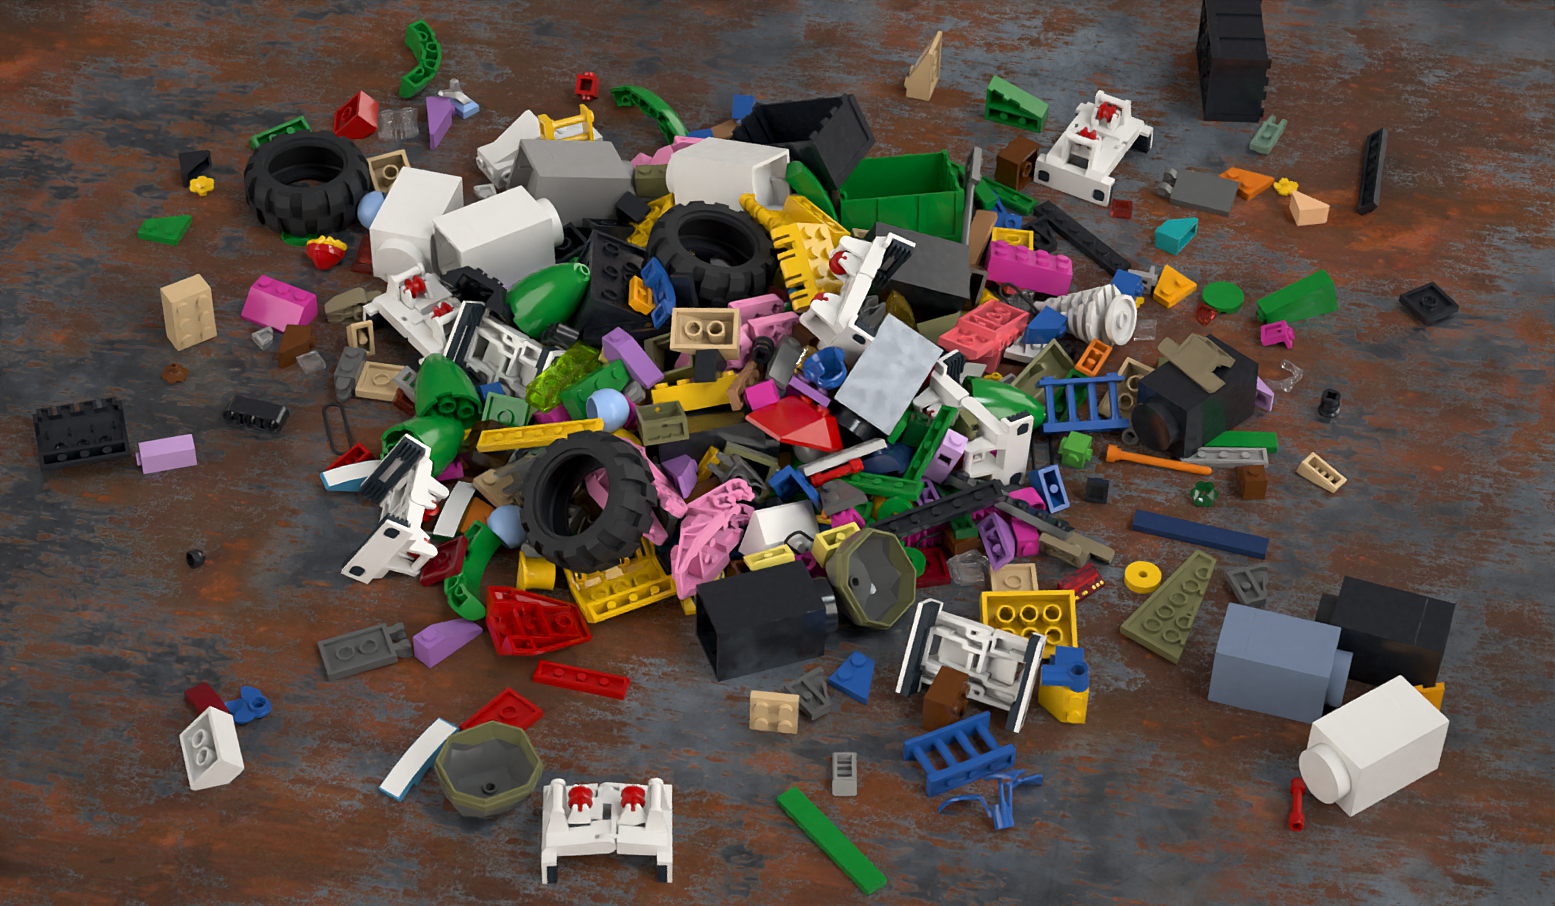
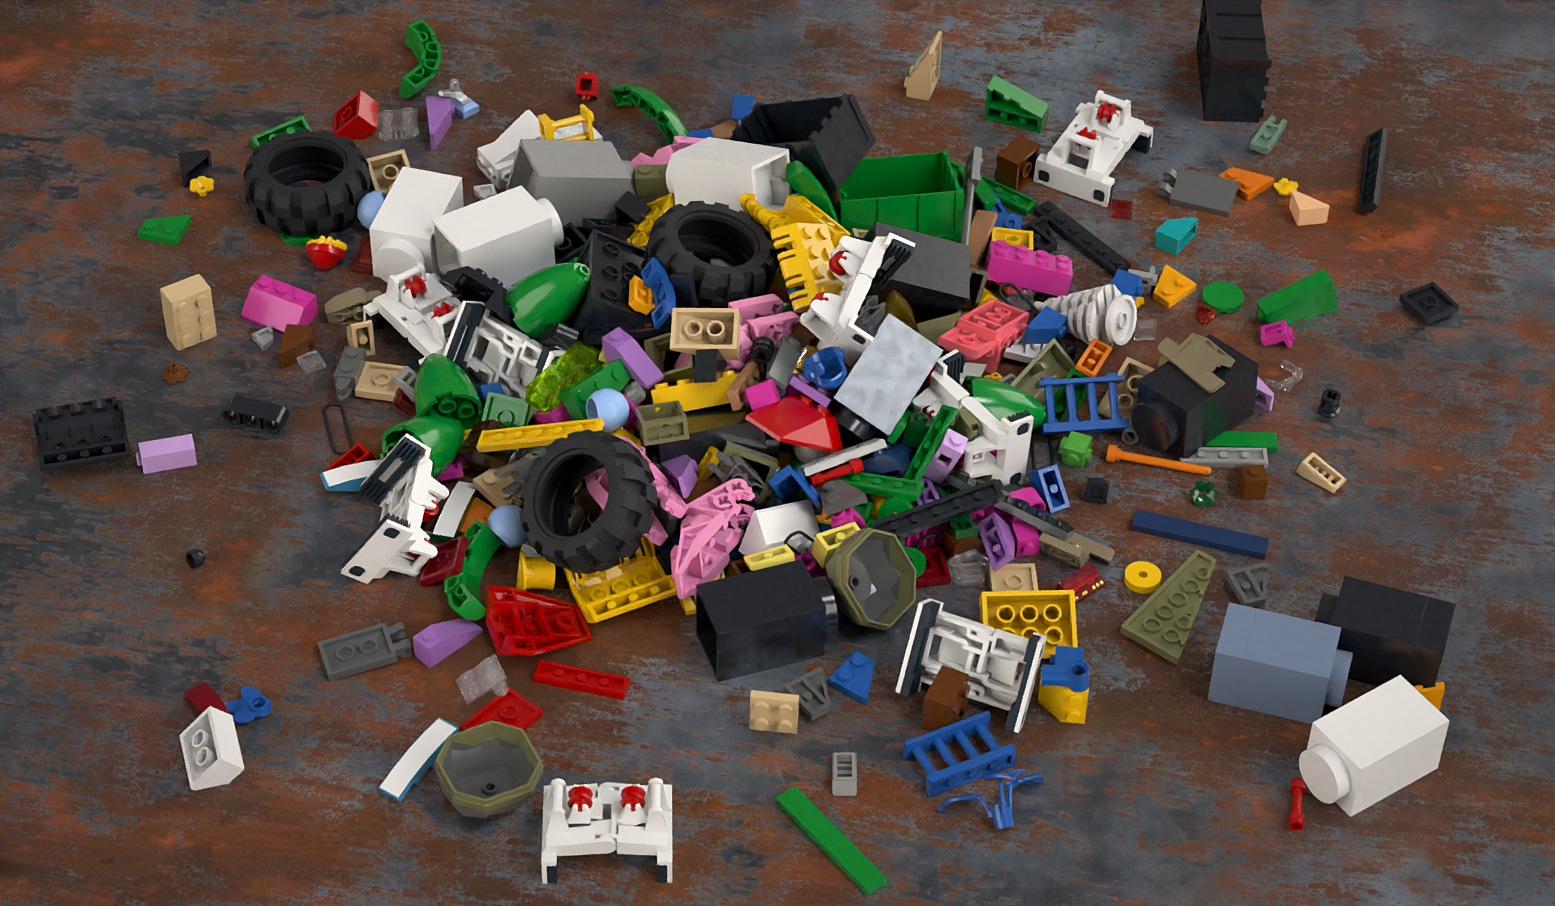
(482, 679): none -> clear hinge

